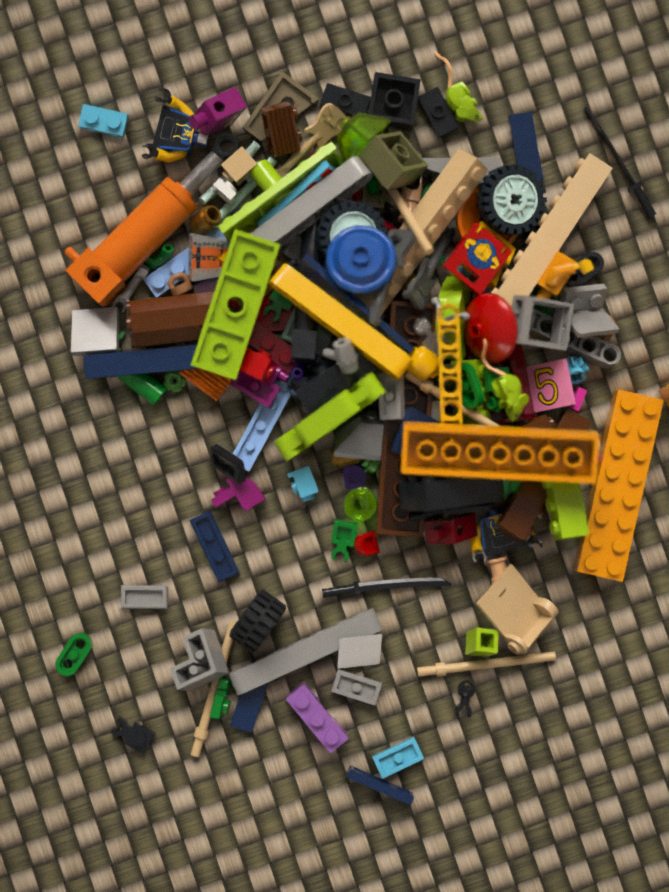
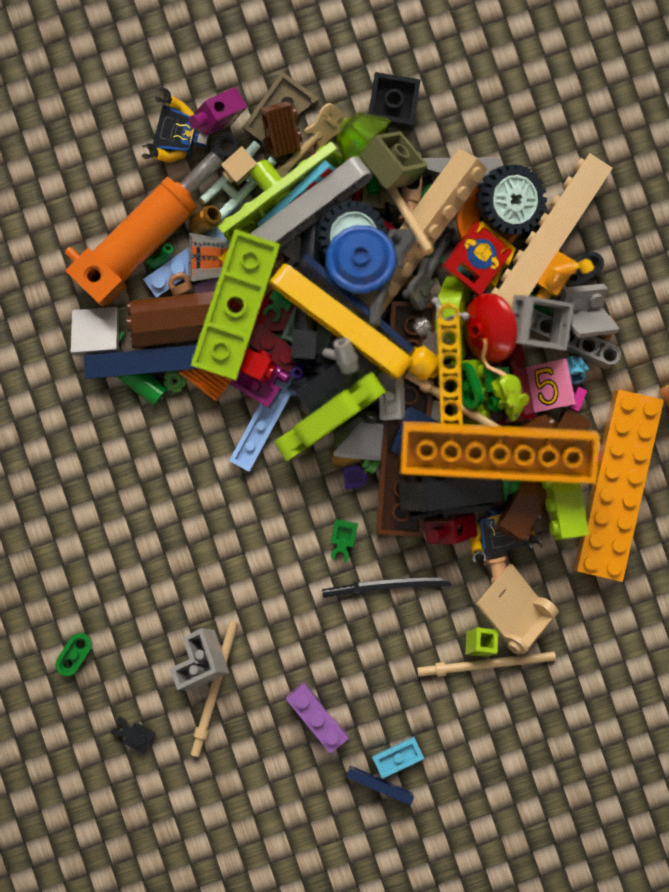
(103, 120): medium azure plate -> none
(131, 287): light grey arm -> none
(144, 596): light grey tile -> none
(214, 546): dark blue tile -> none
(221, 704): green plate -> none
(225, 191): white plate -> none
(228, 463): black plate -> none
(247, 493): magenta brick -> none
(248, 708): dark blue tile -> none
(257, 621): black tyre -> none
(303, 651): light grey beam -> none
(304, 483): medium azure brick -> none
(346, 100): black plate -> none
(356, 687): light grey plate -> none
(359, 651): white sticker -> none
(360, 514): clear neon green wheel -> none
(366, 544): red tile -> none
(438, 112): black plate -> none
(459, 98): lime animal -> none
(466, 693): black arm -> none
(525, 142): dark blue tile -> none
(635, 187): black sword -> none

